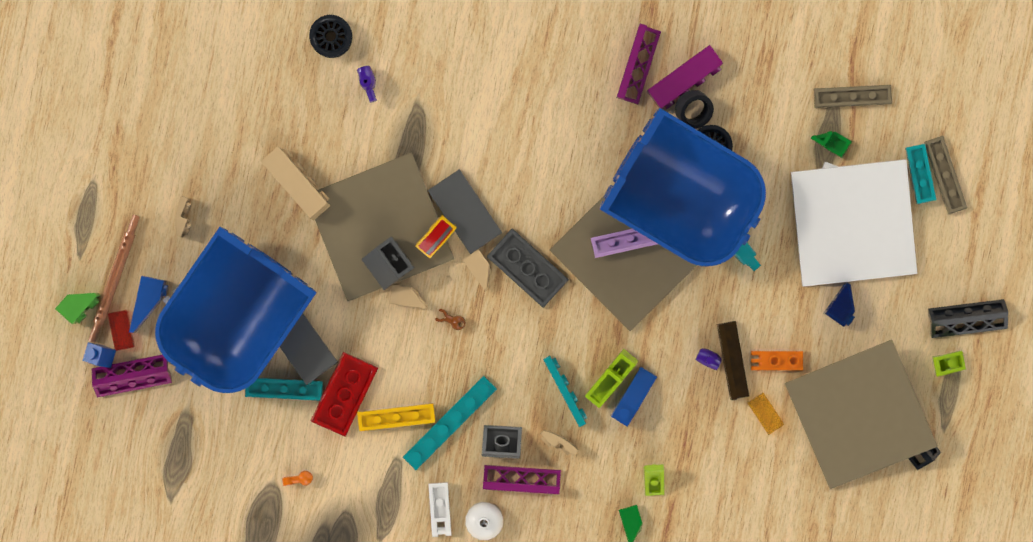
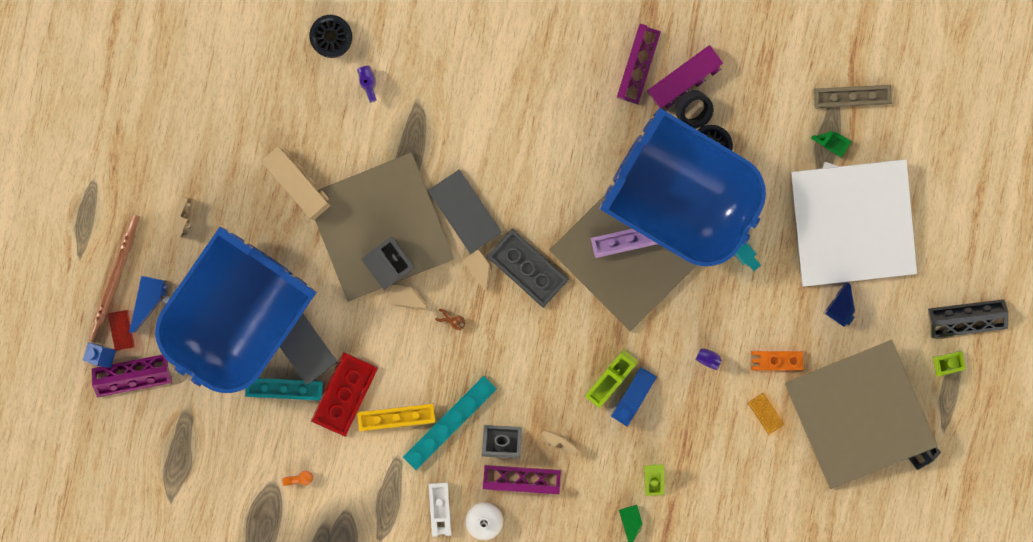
(75, 306): bright green slope -> none
(436, 236): slope -> none
(569, 397): teal plate -> none
(732, 360): dark brown fence -> none
(920, 173): teal plate -> none
(945, 175): dark tan tile -> none

